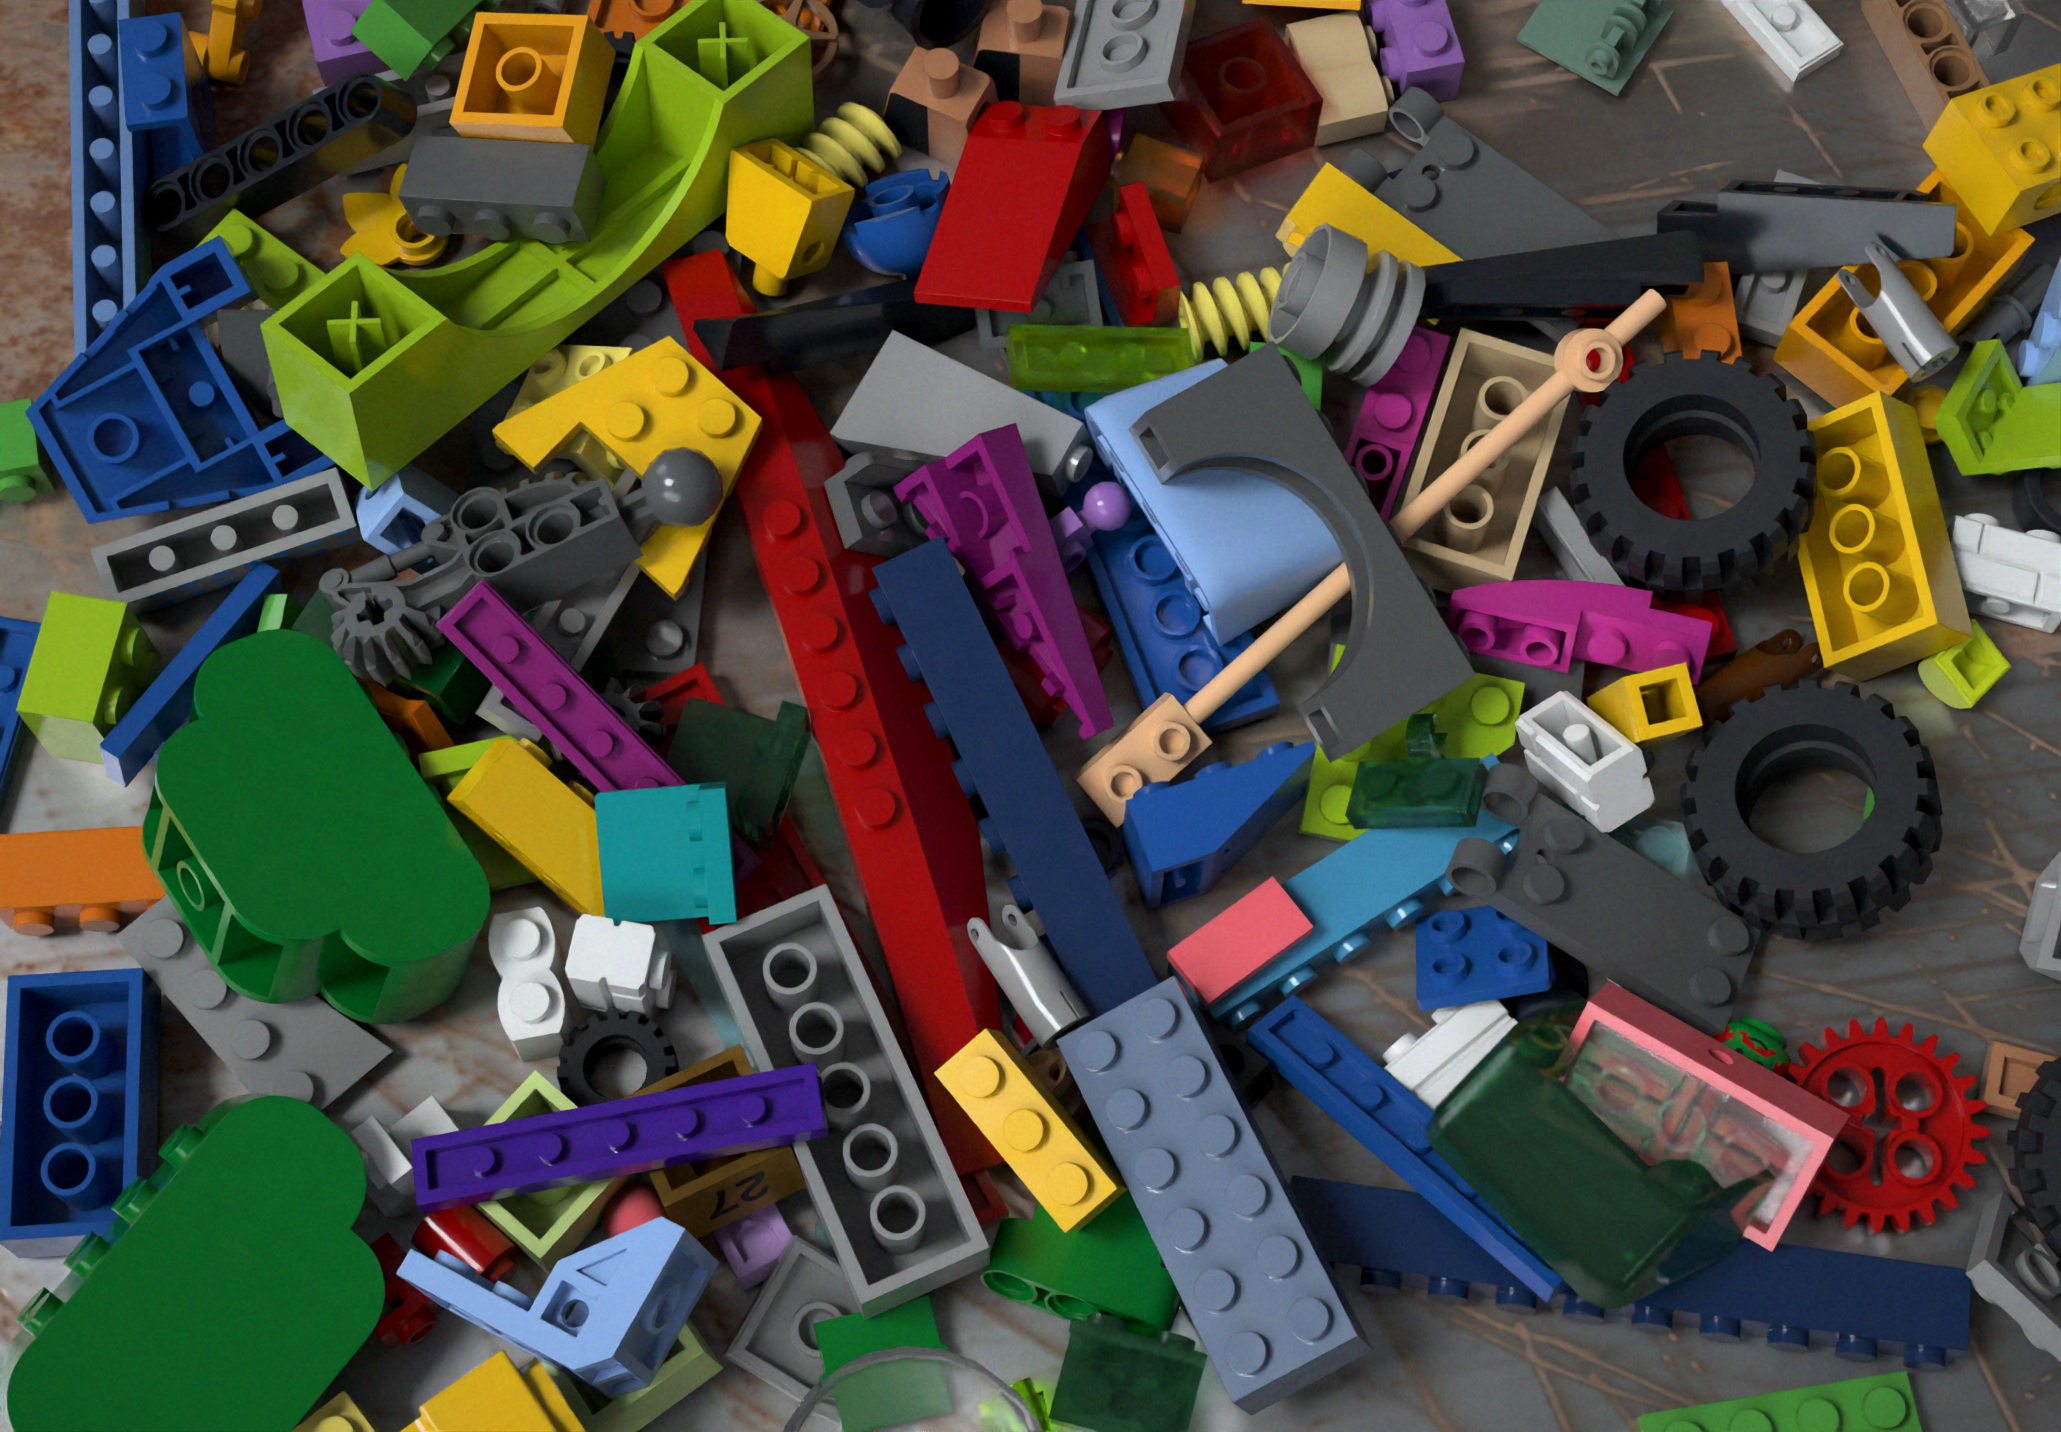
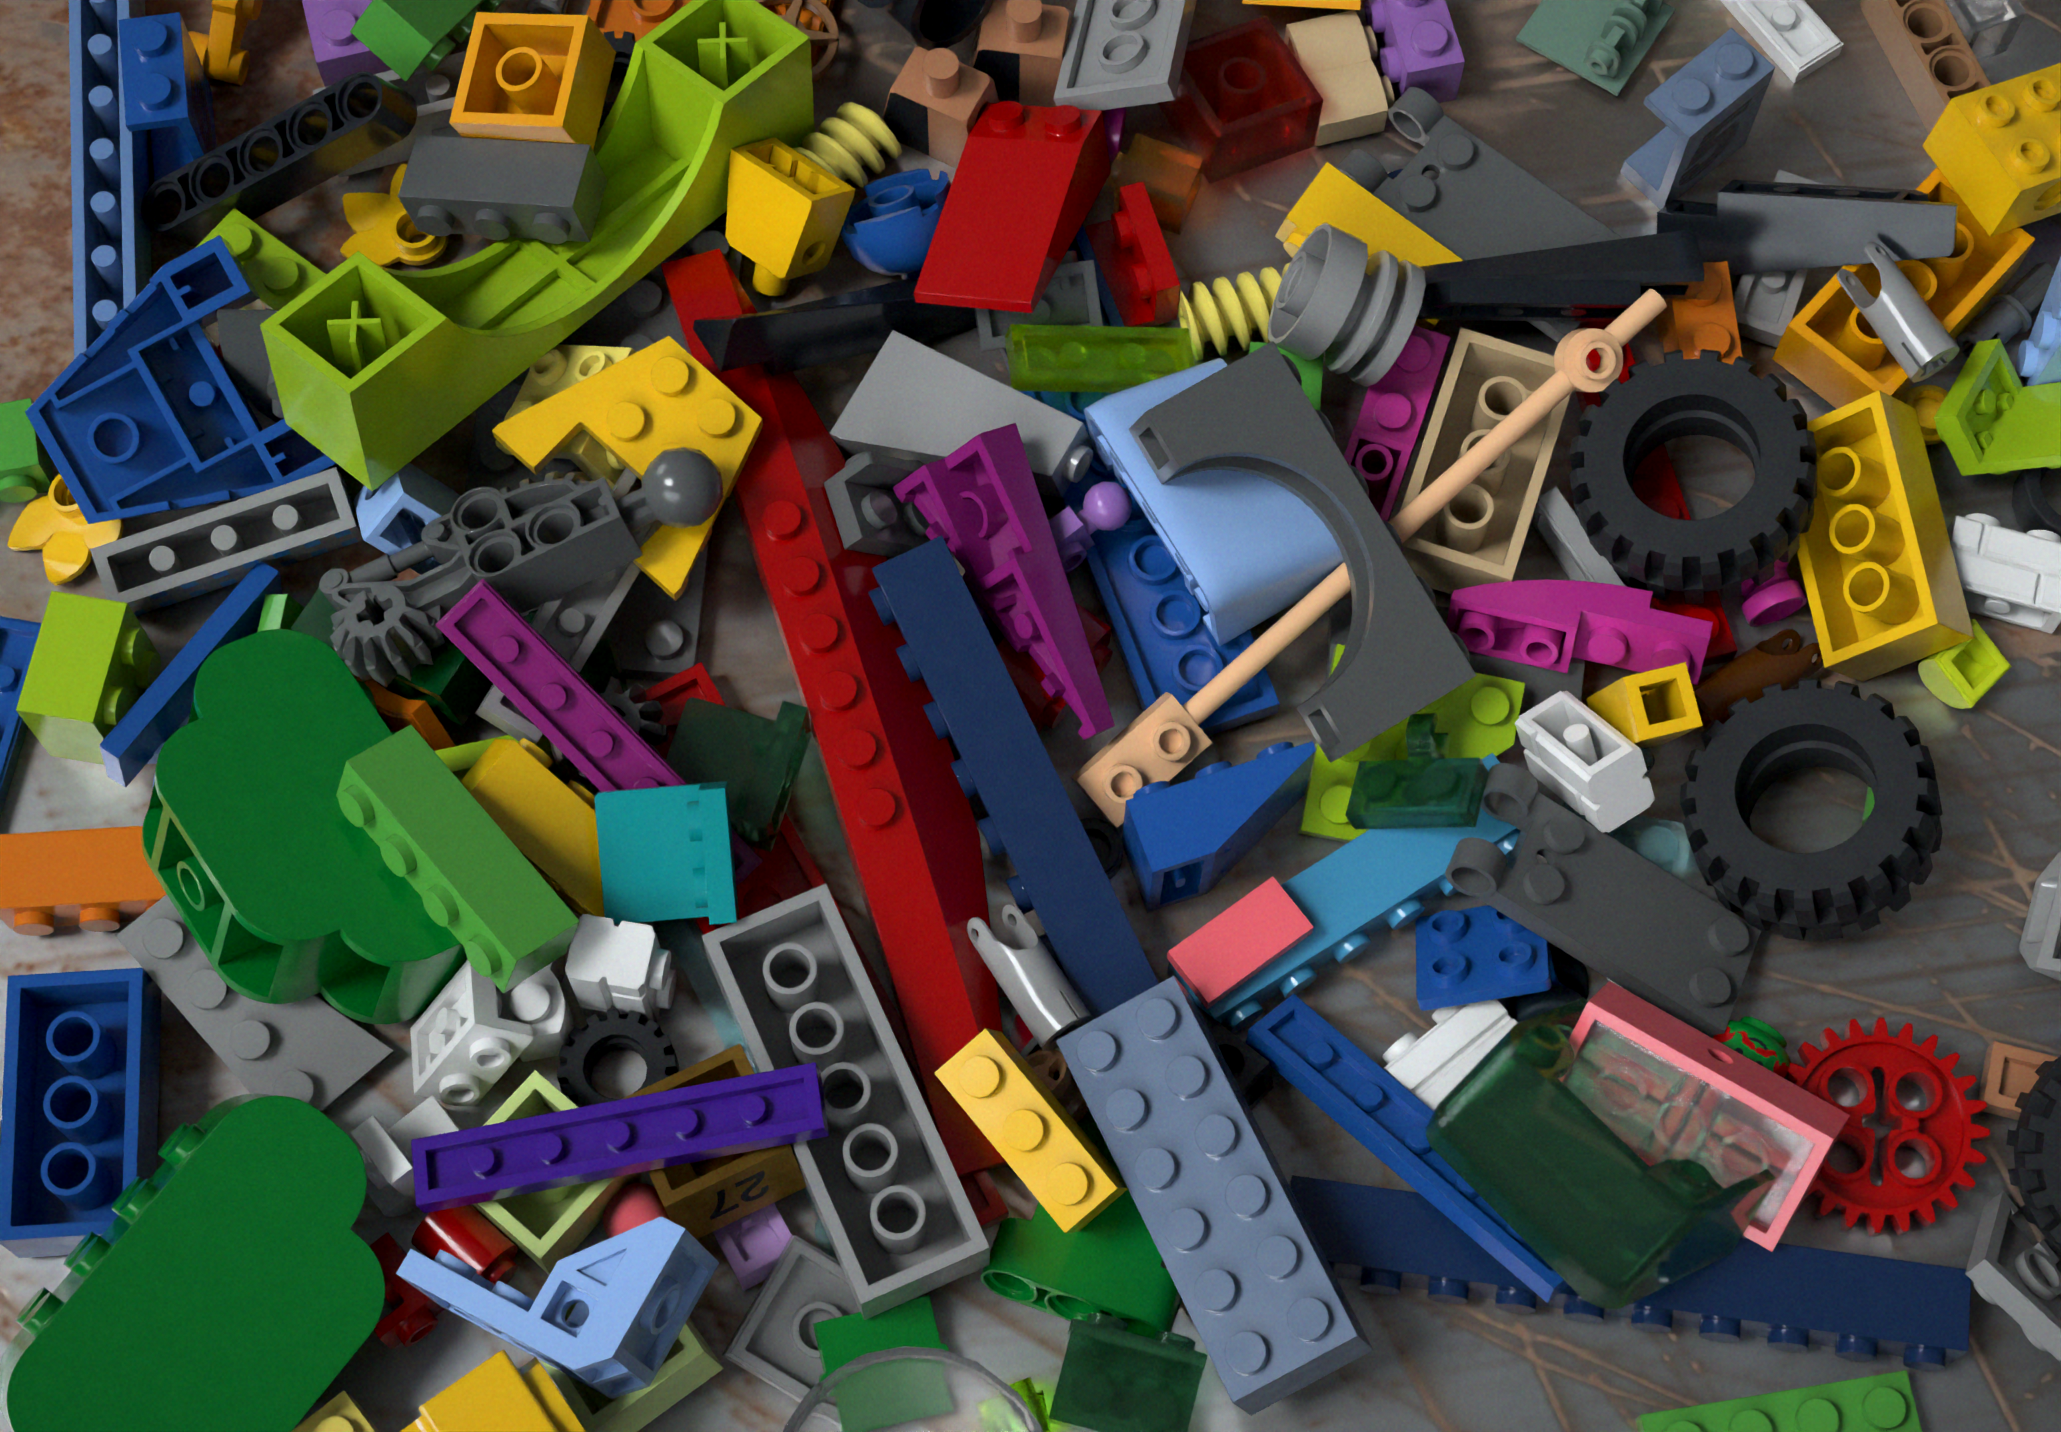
(62, 533): none -> yellow plate
(456, 859): none -> bright green brick
(463, 1043): none -> white bracket
(1707, 118): none -> sand blue panel
(1773, 599): none -> dark pink wheel

